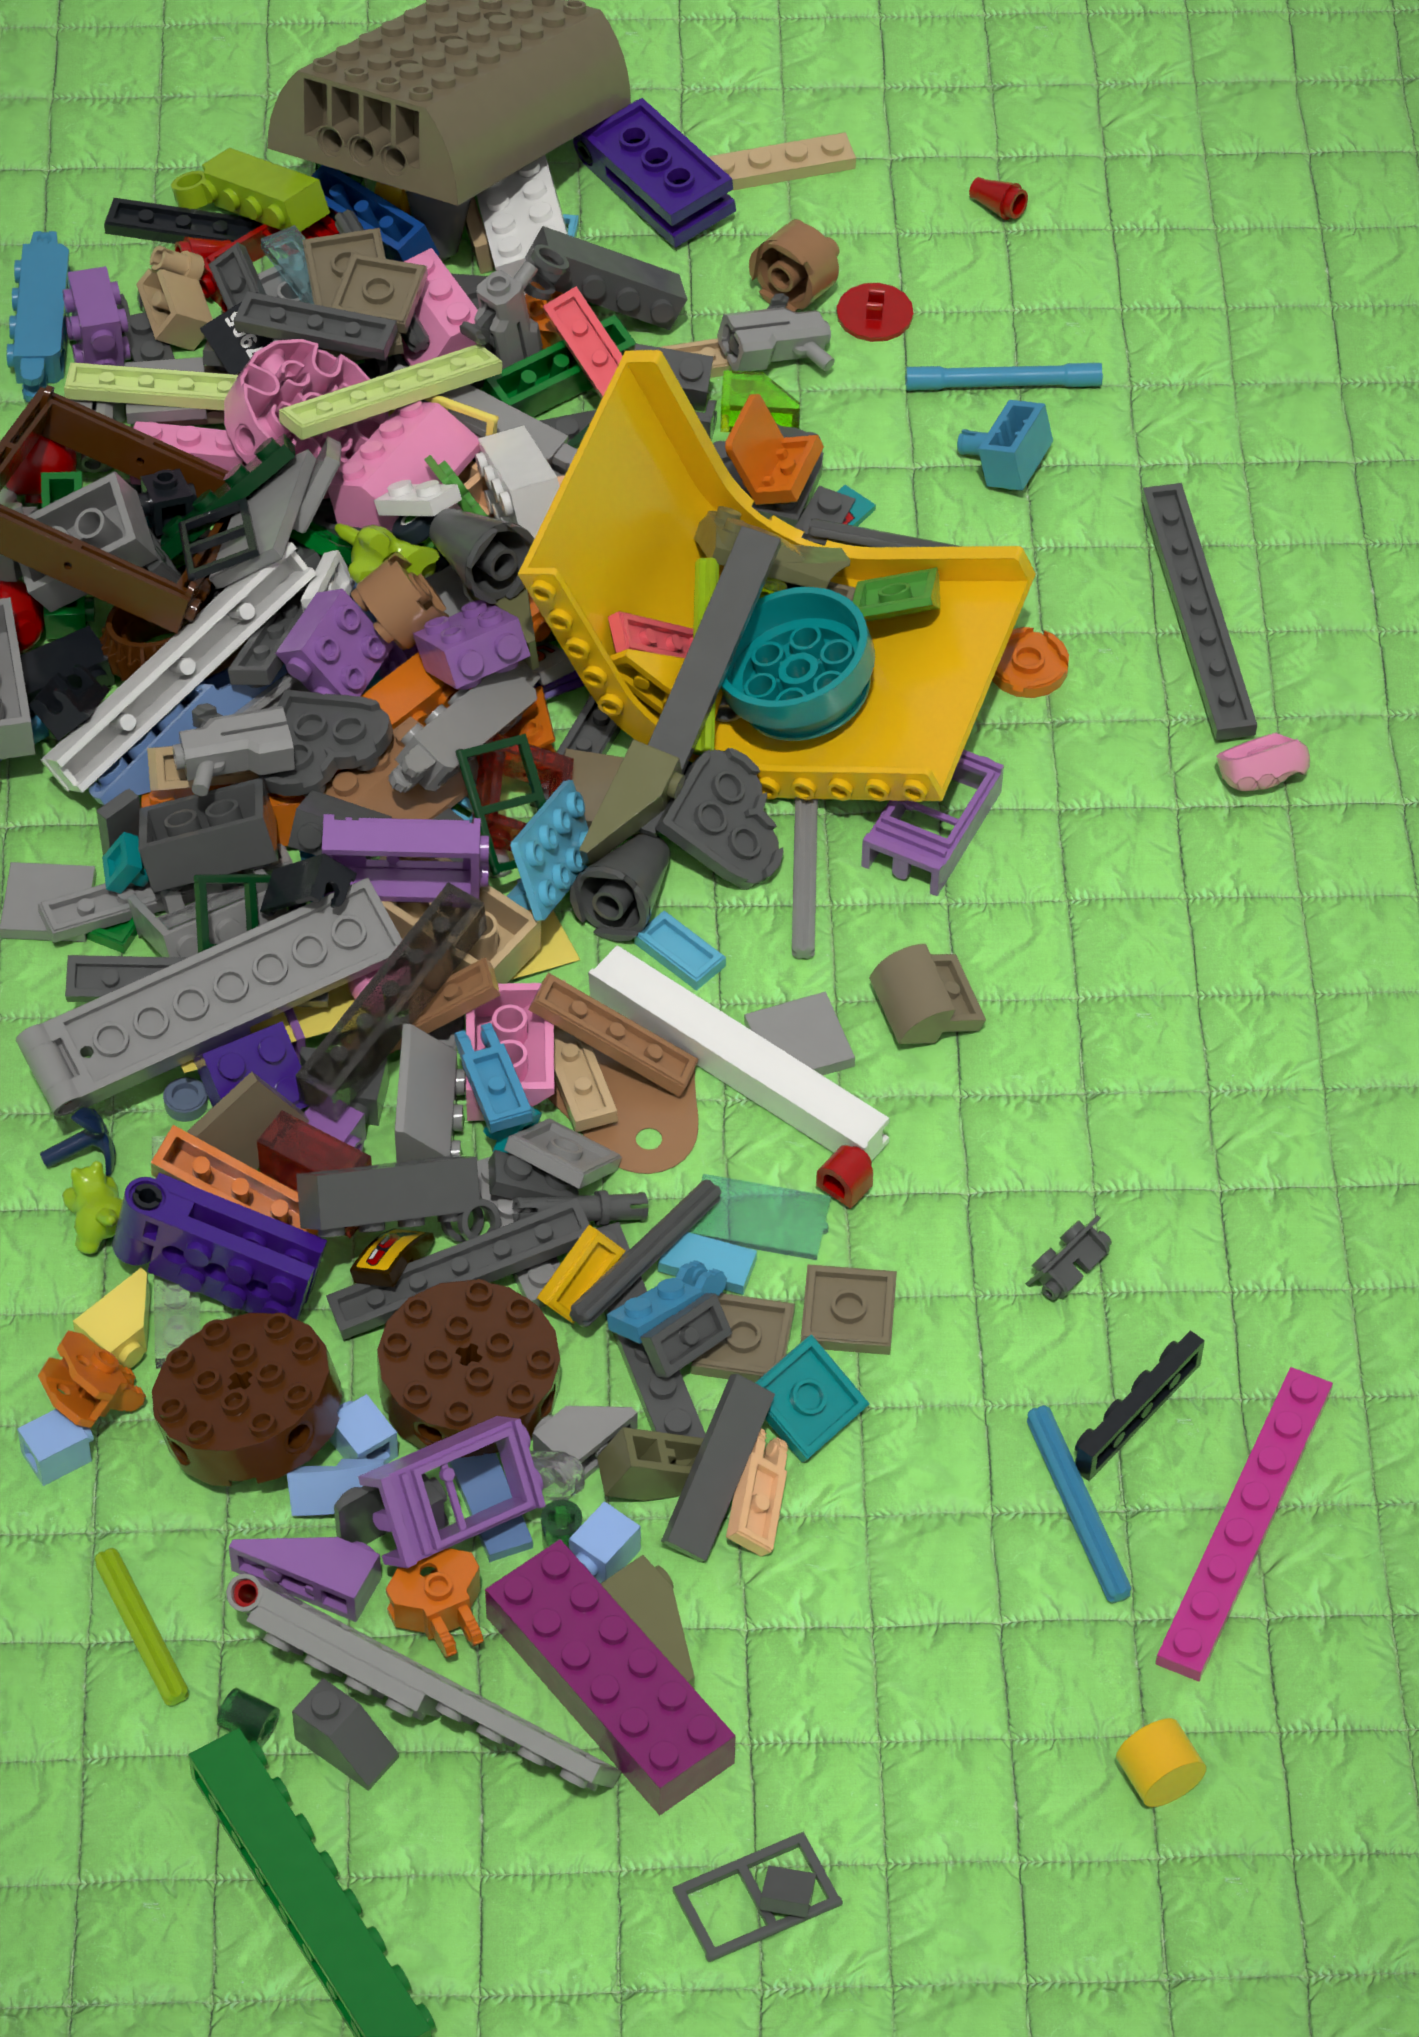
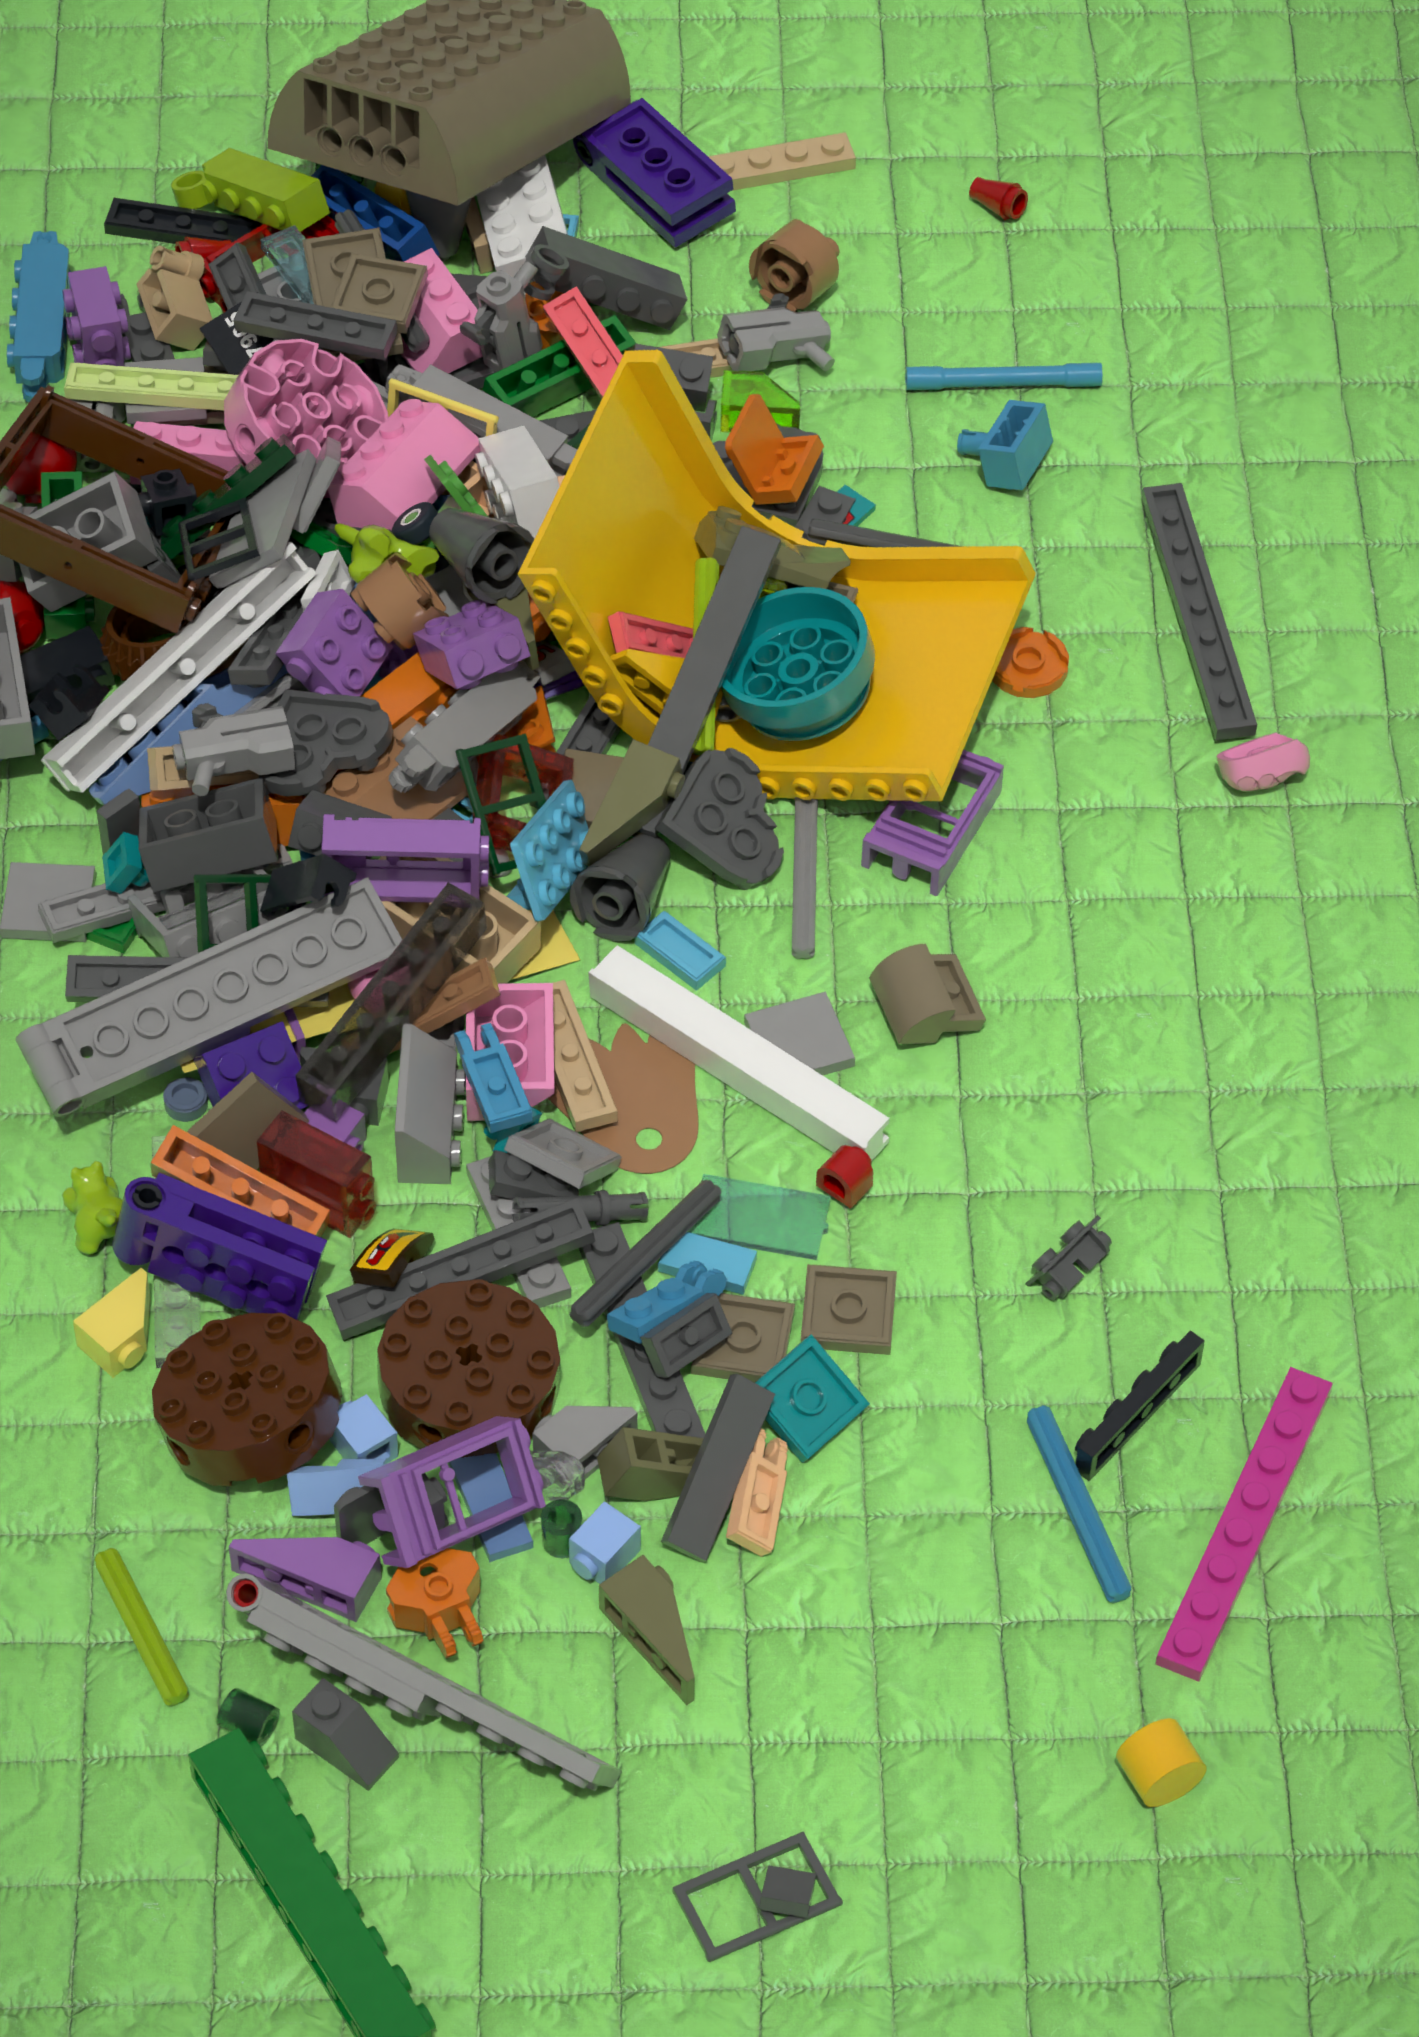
(54, 1446): light blue brick -> none
(90, 1381): orange hinge -> none
(94, 1135): dark blue plant -> none
(389, 391): yellowish green tile -> none
(398, 1193): dark grey hinge -> none
(417, 499): white plate -> none
(579, 1270): yellow tile -> none
(610, 1677): magenta brick -> none
(613, 1034): medium nougat tile -> none
(875, 312): red piece -> none
(898, 594): bright green slope -> none

